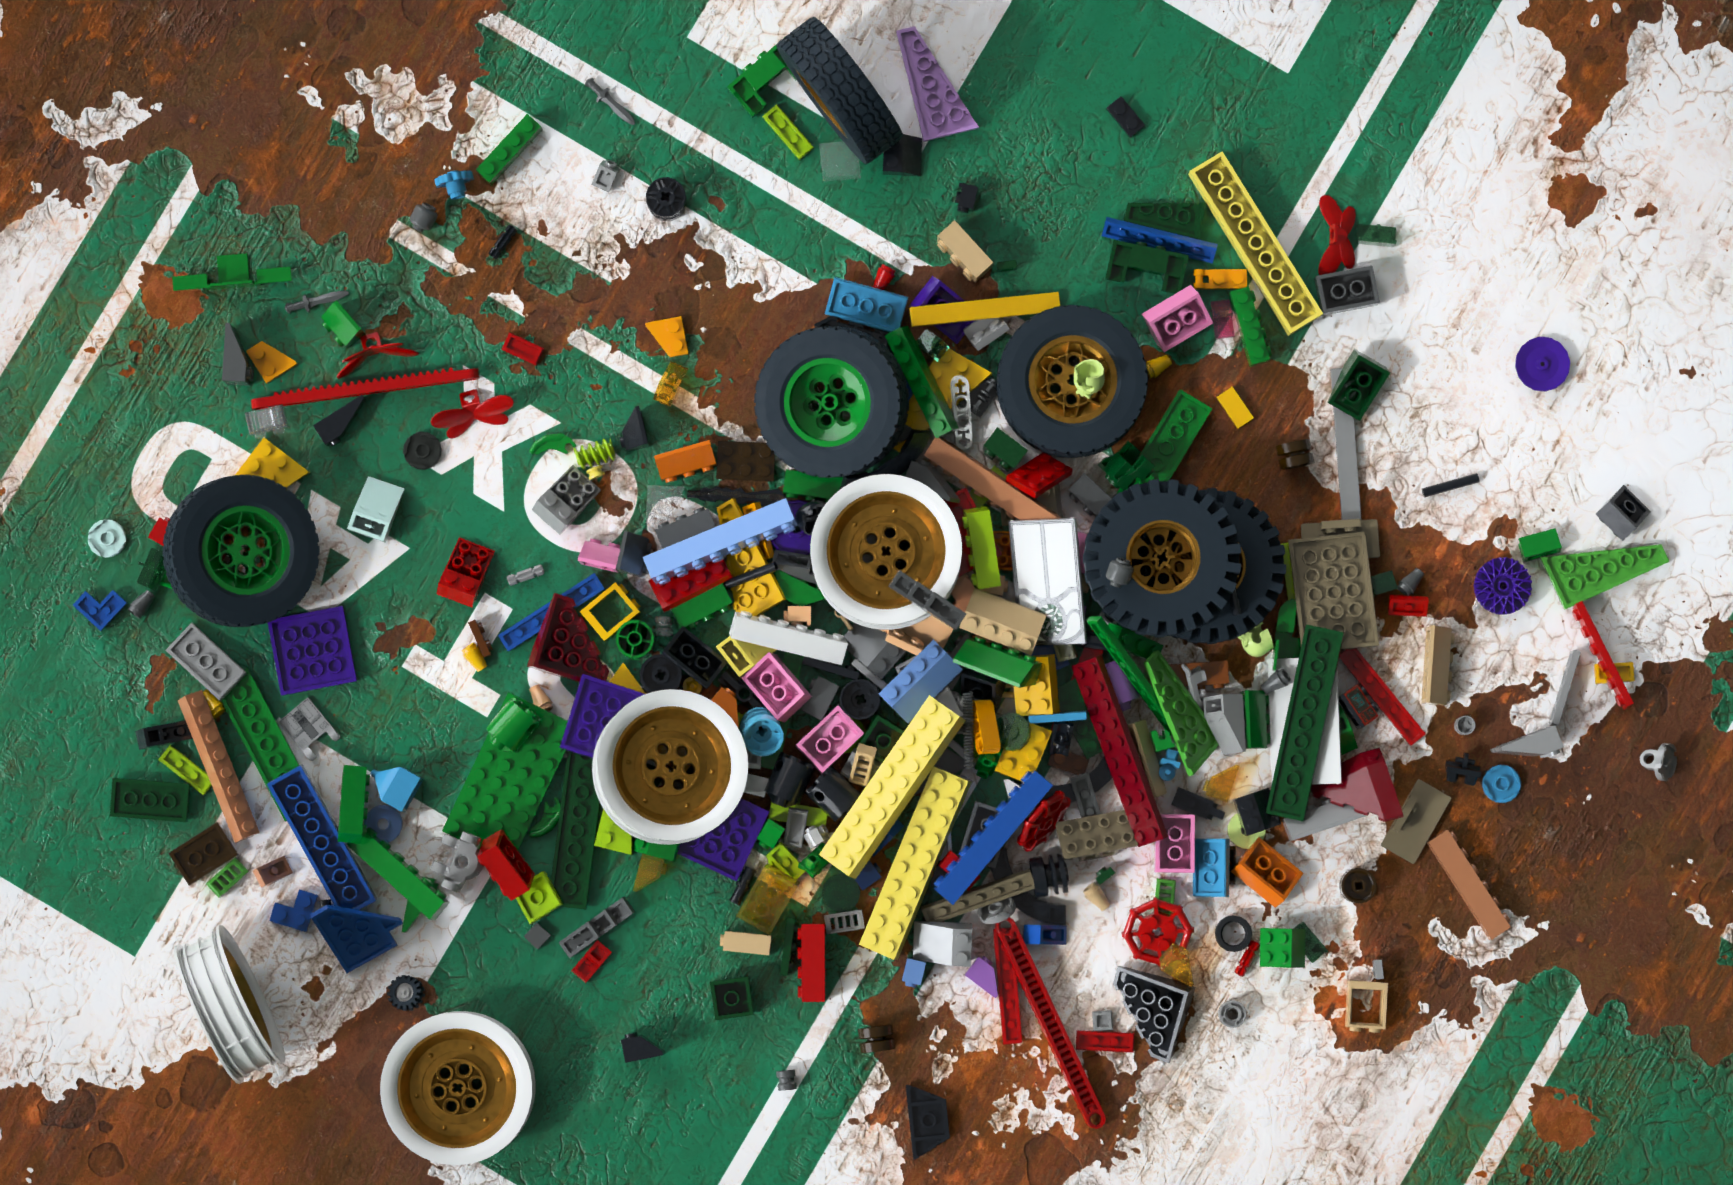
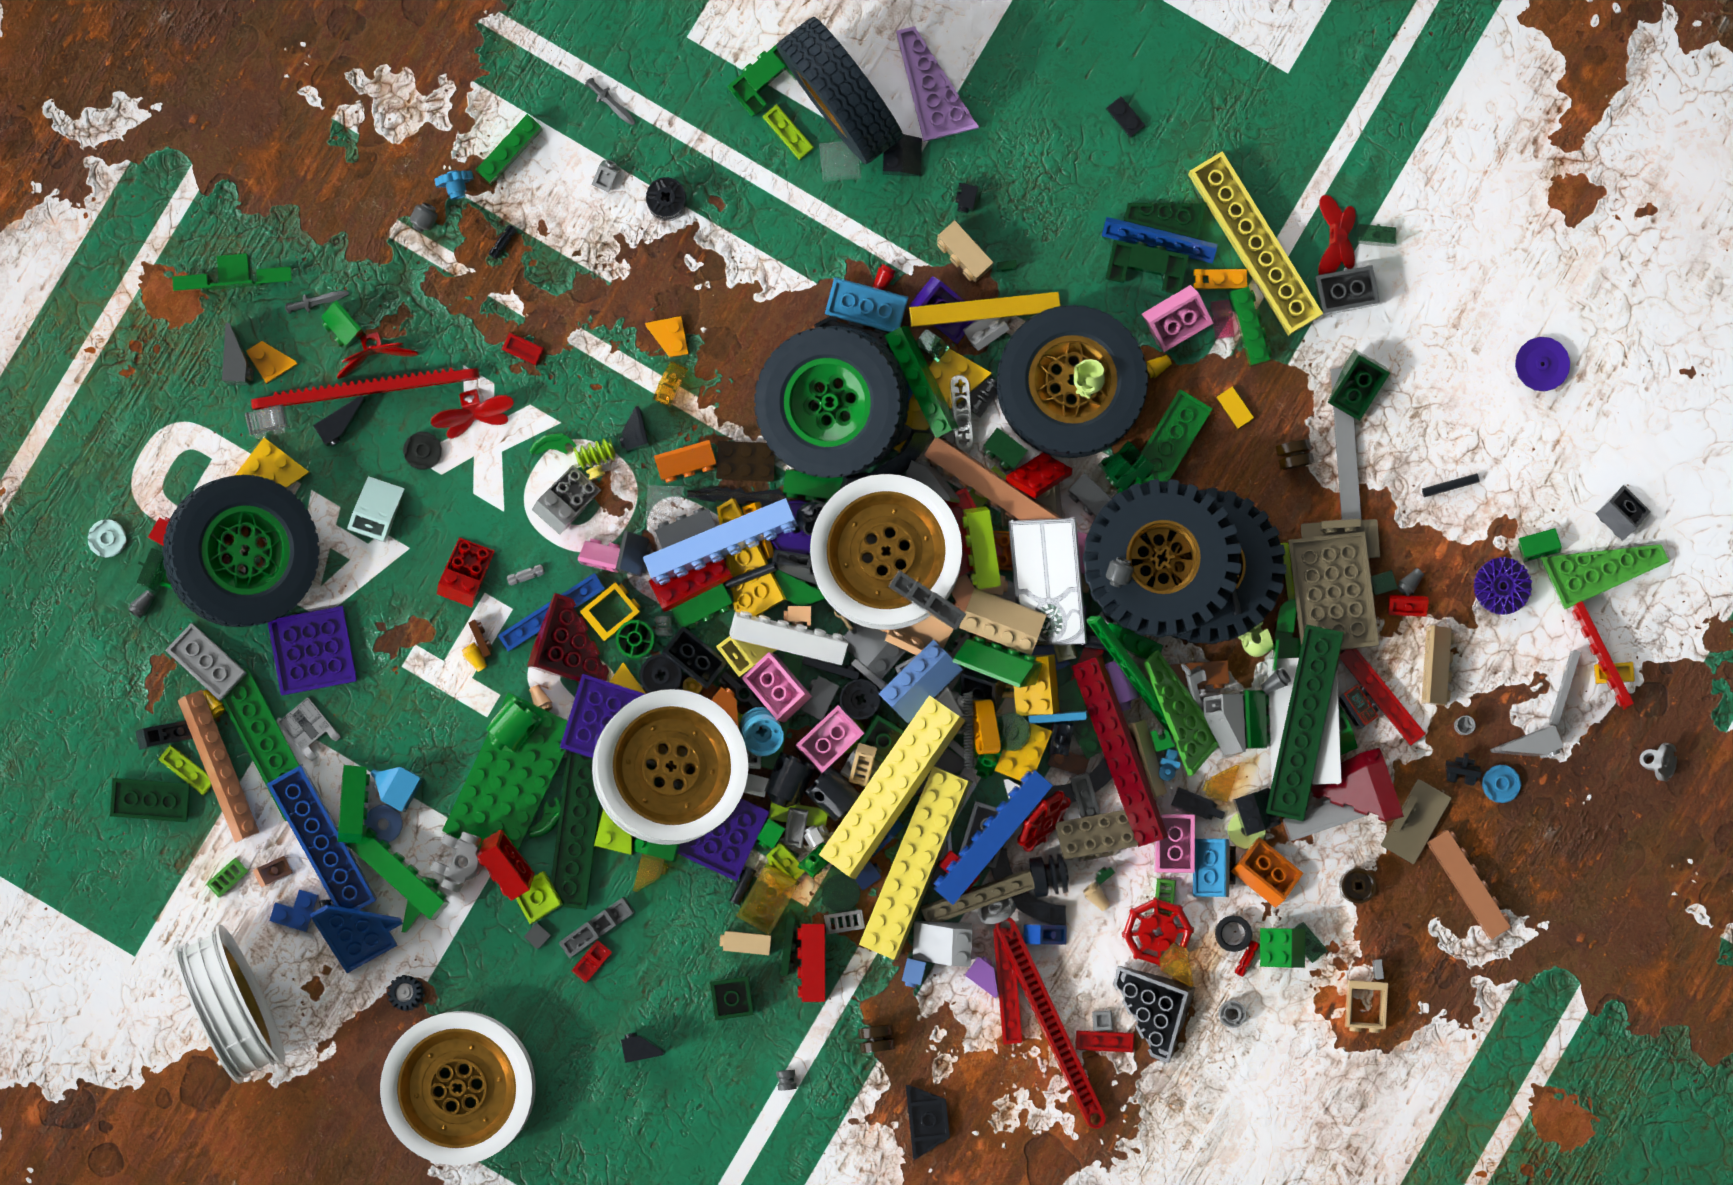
(100, 613): blue plate -> none
(203, 853): dark brown plate -> none

